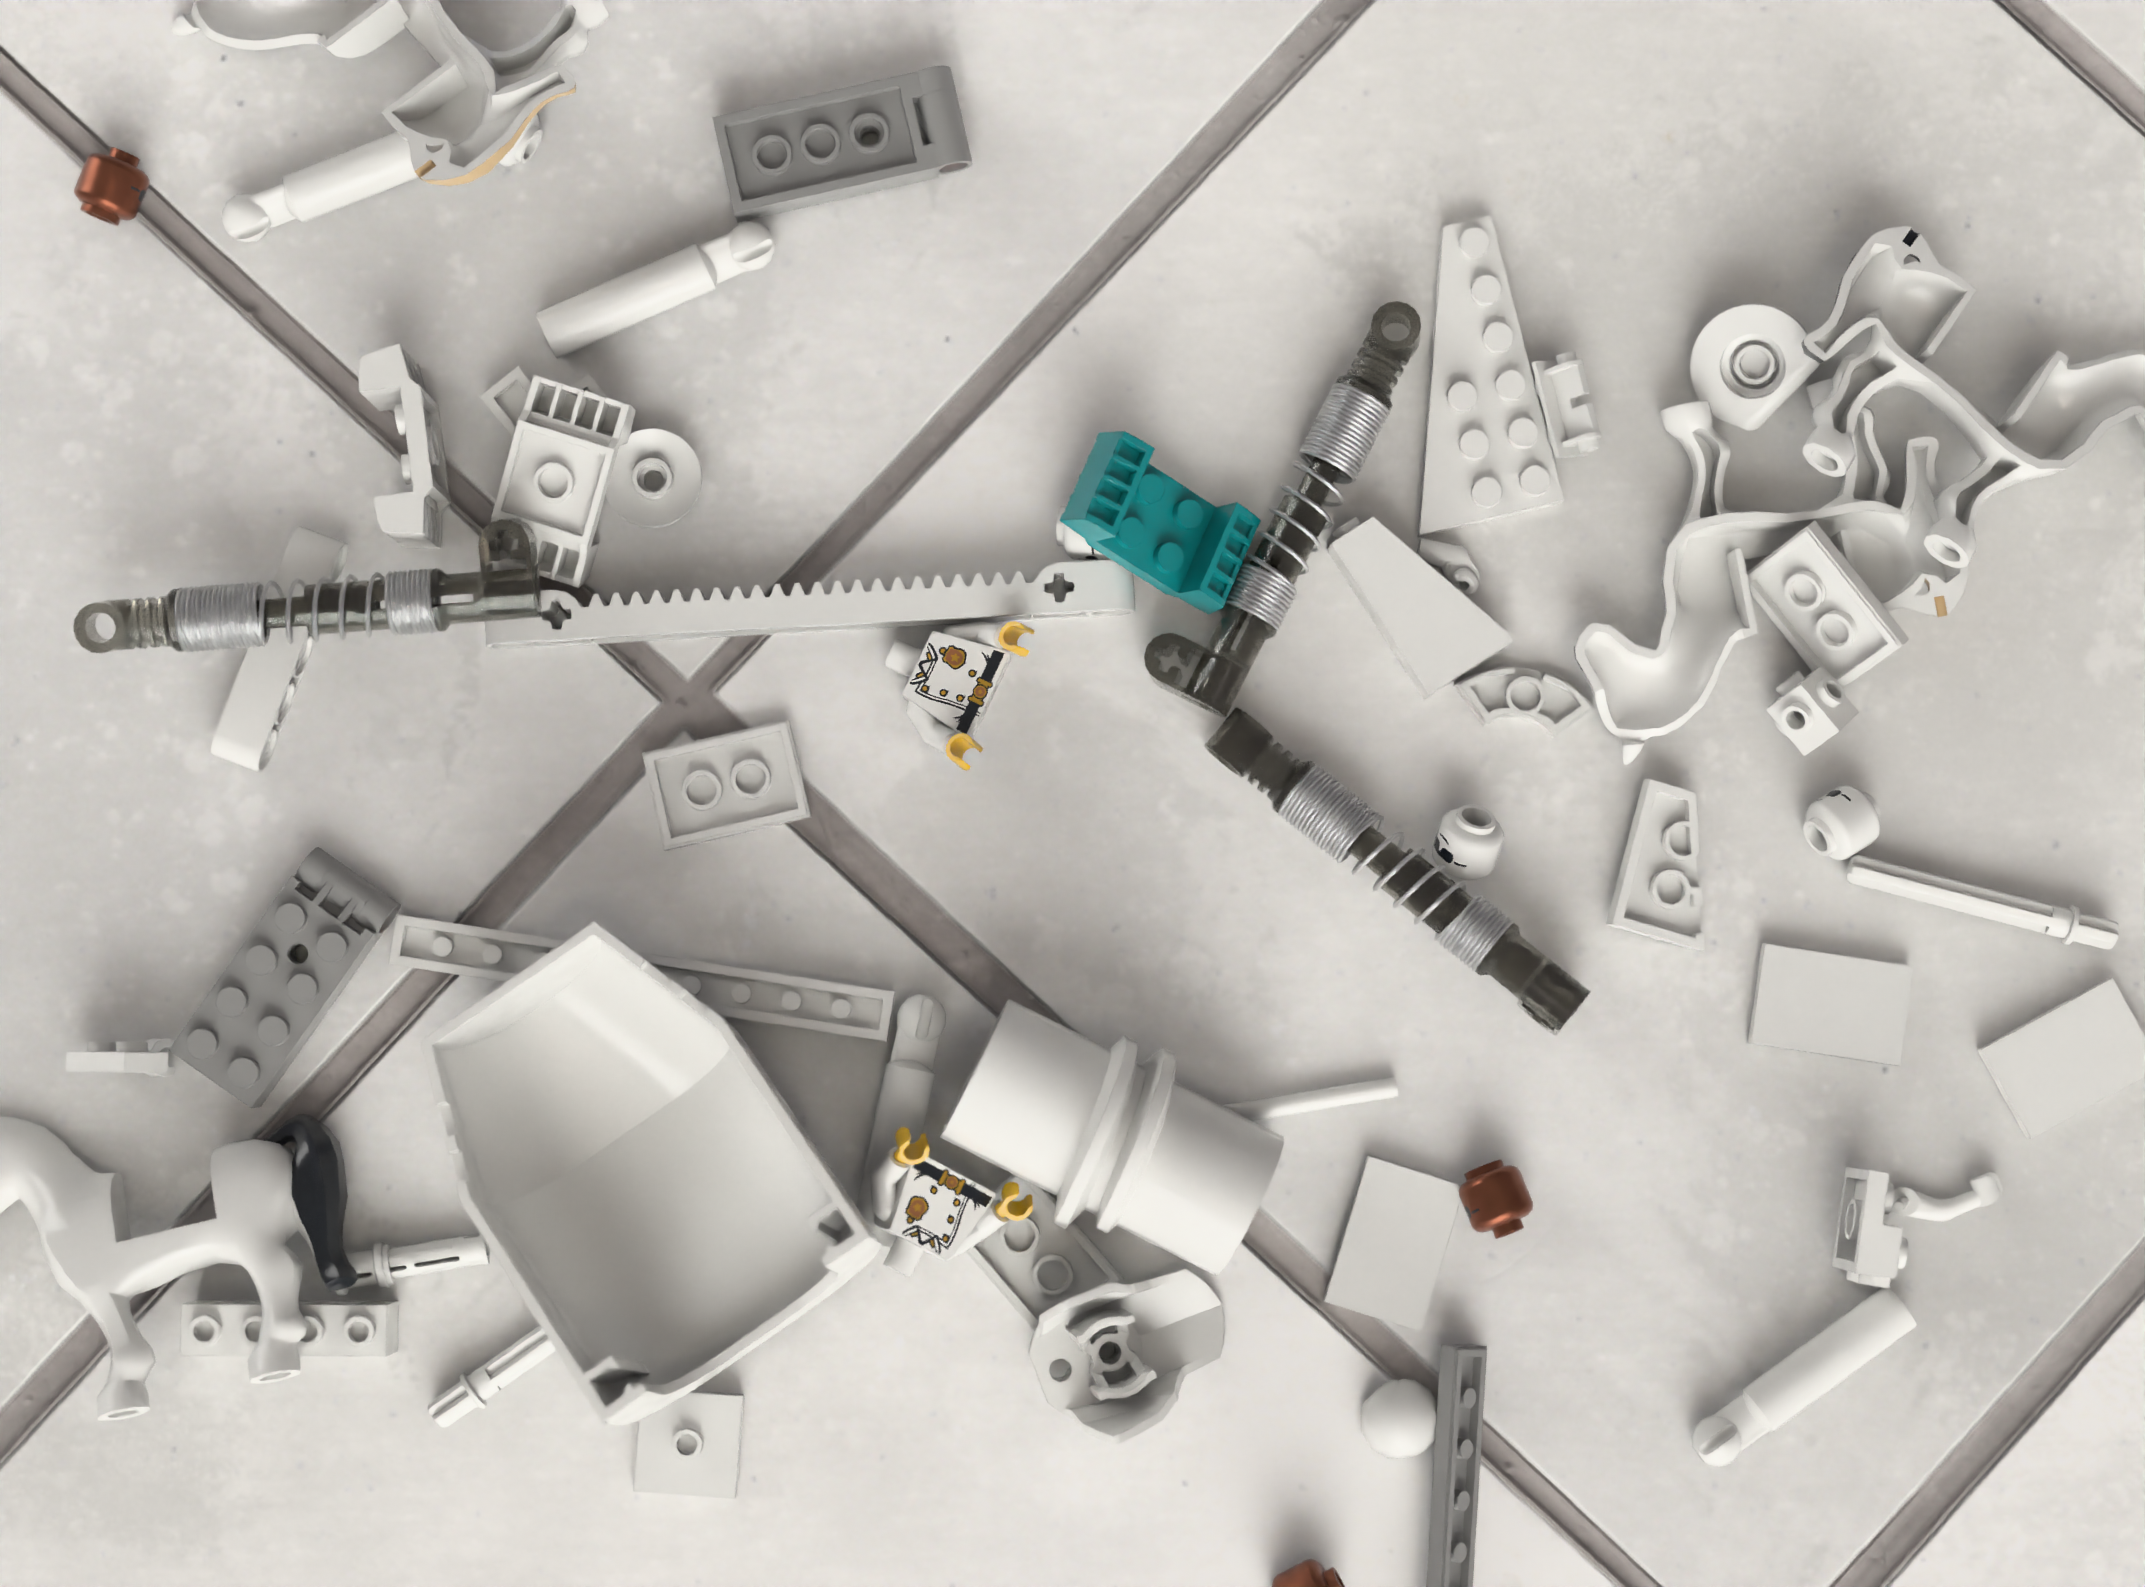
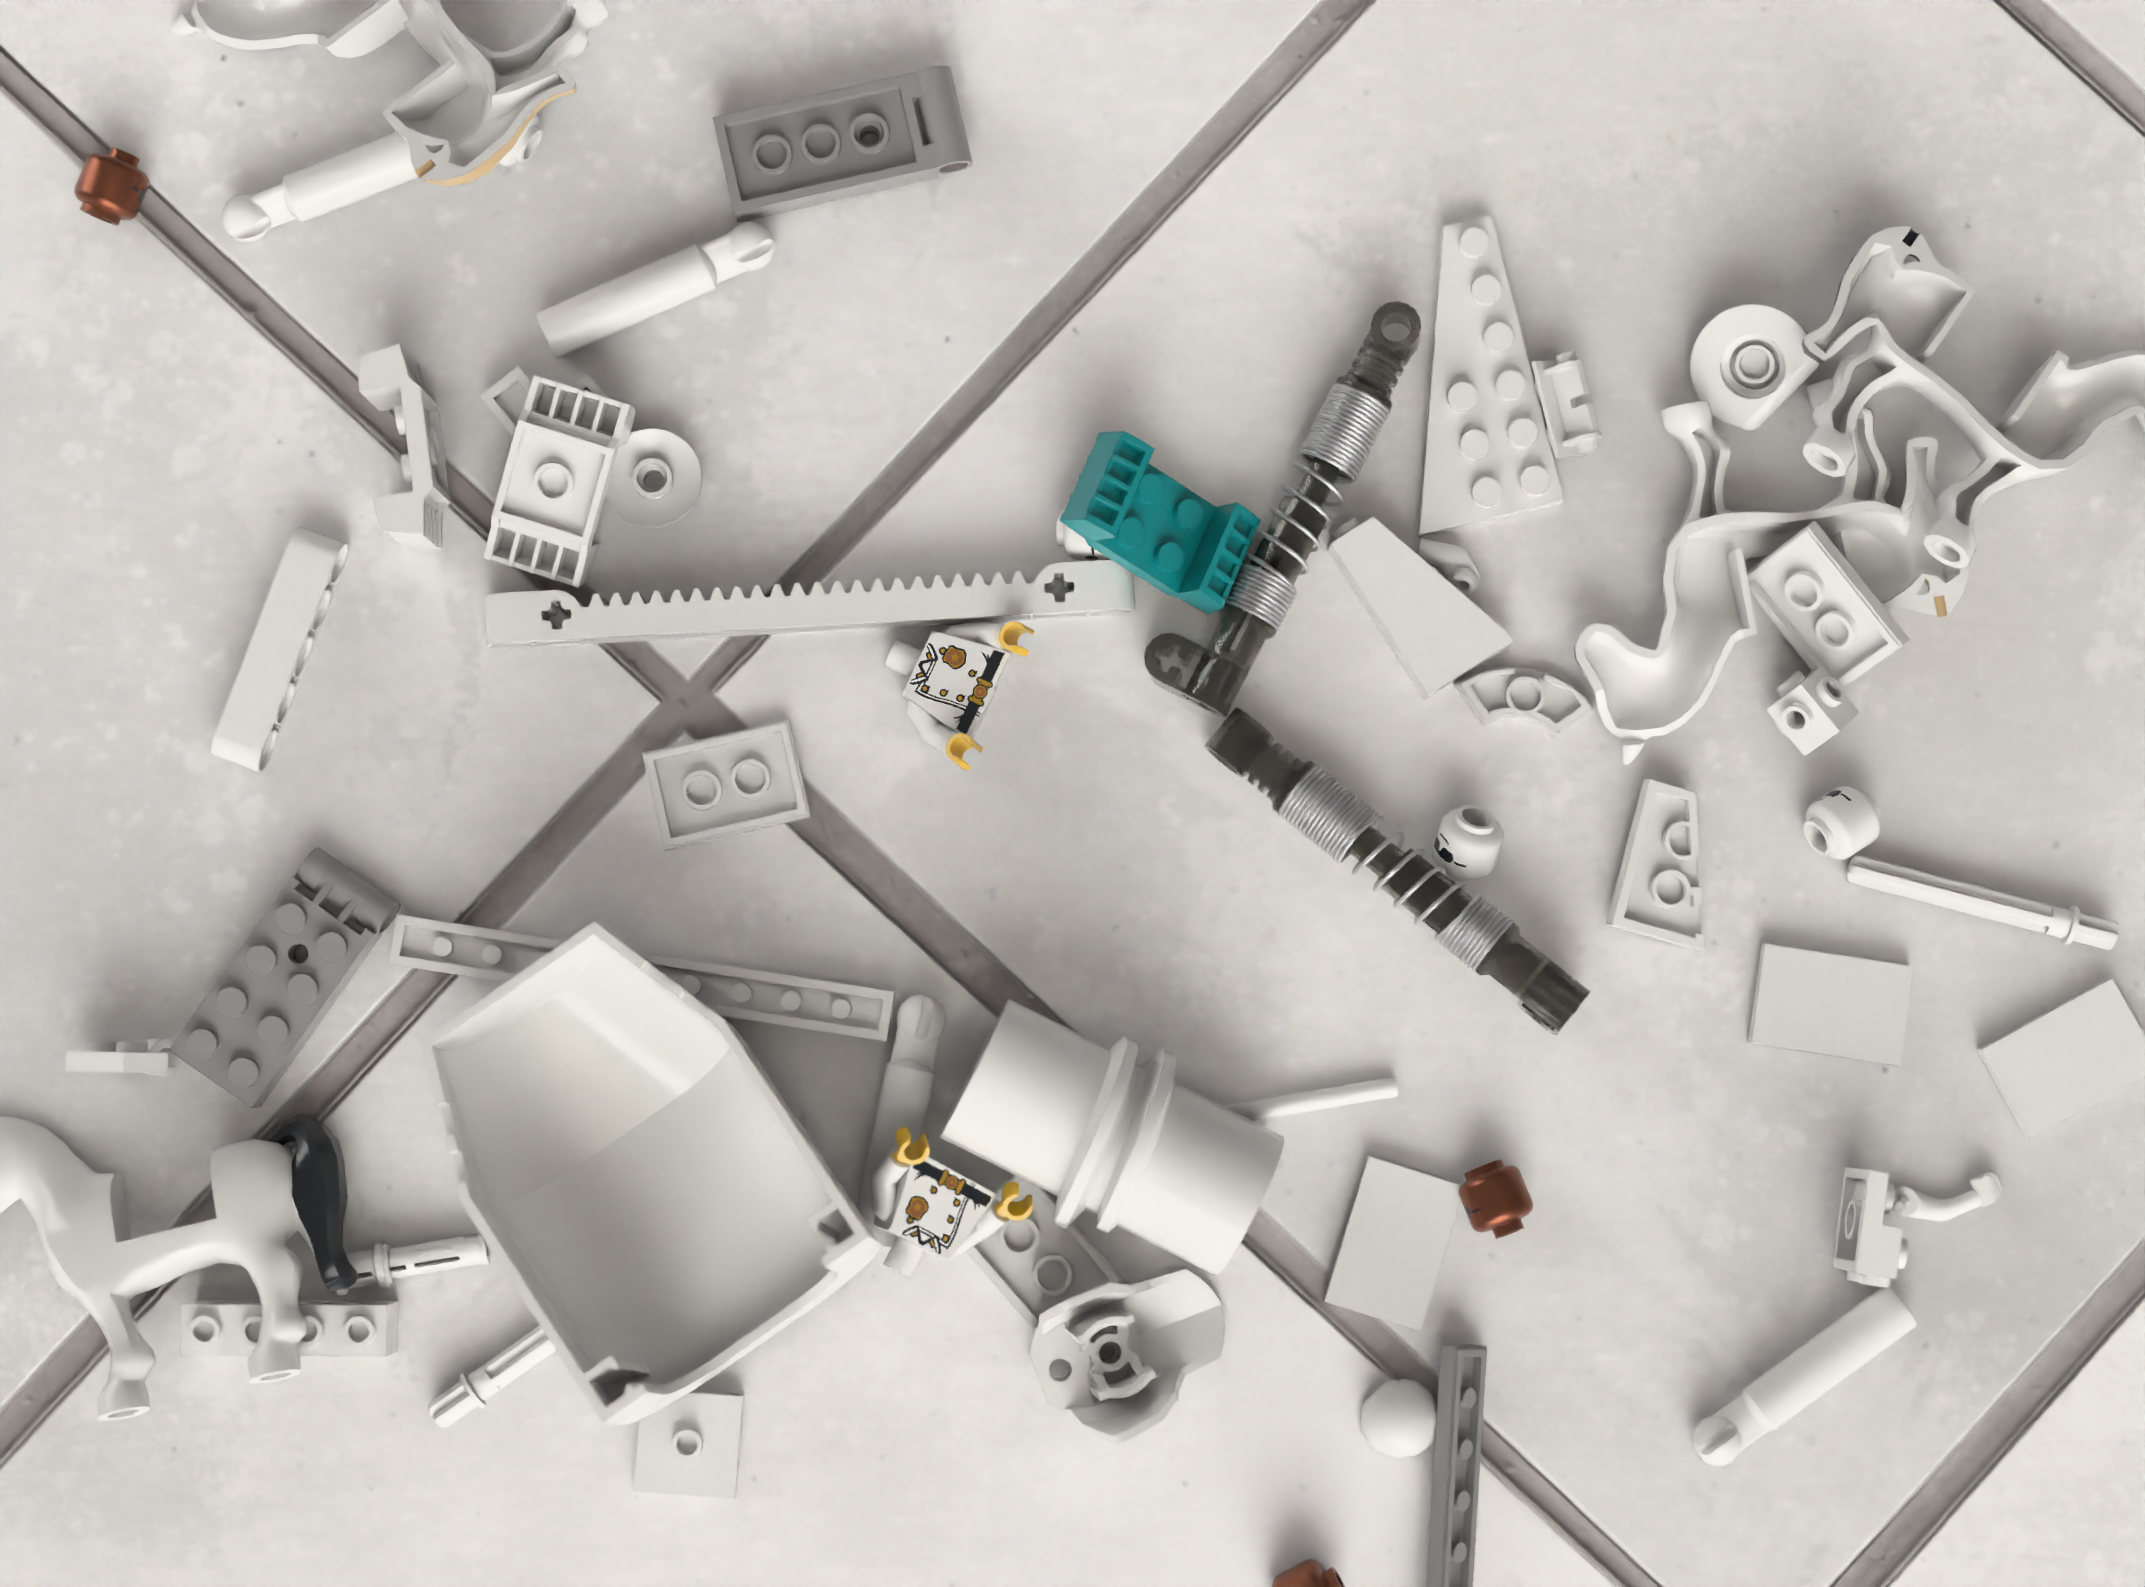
(243, 614): clear smoke piece -> none

